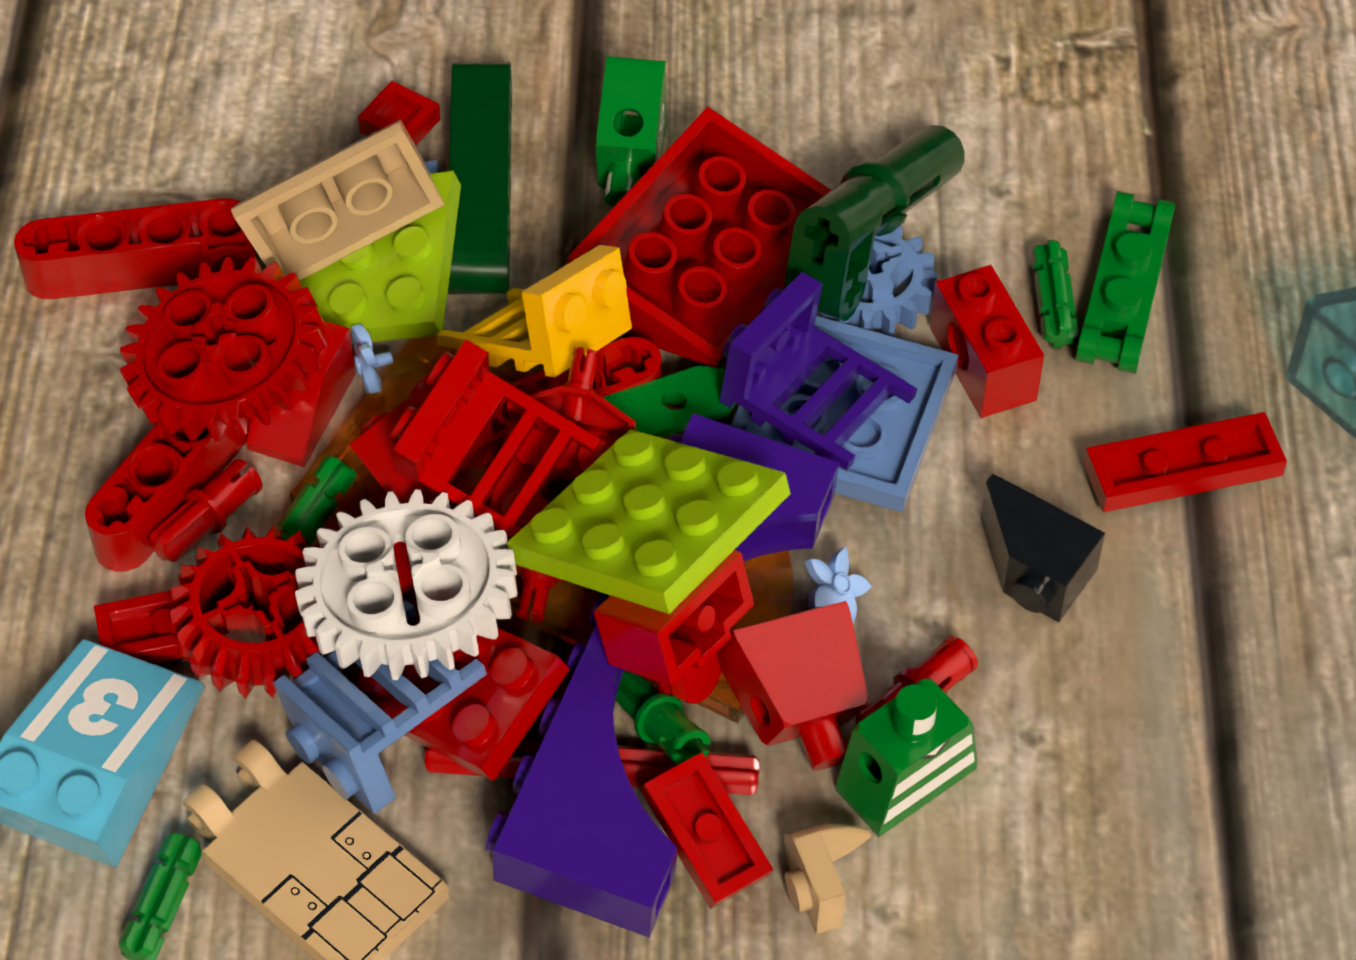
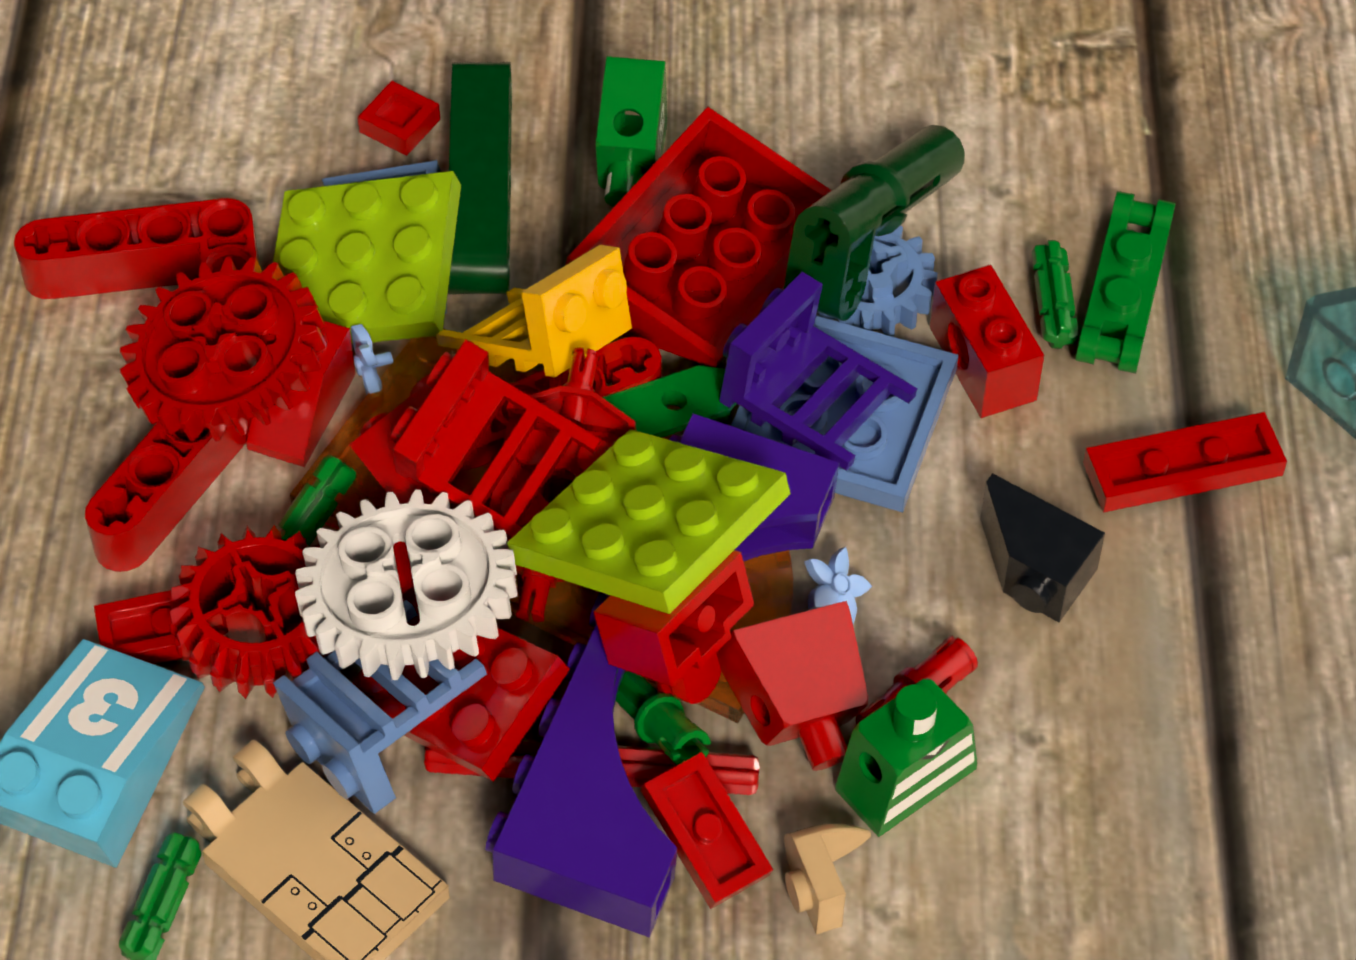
(205, 511): red axle -> none
(340, 203): tan slope -> none

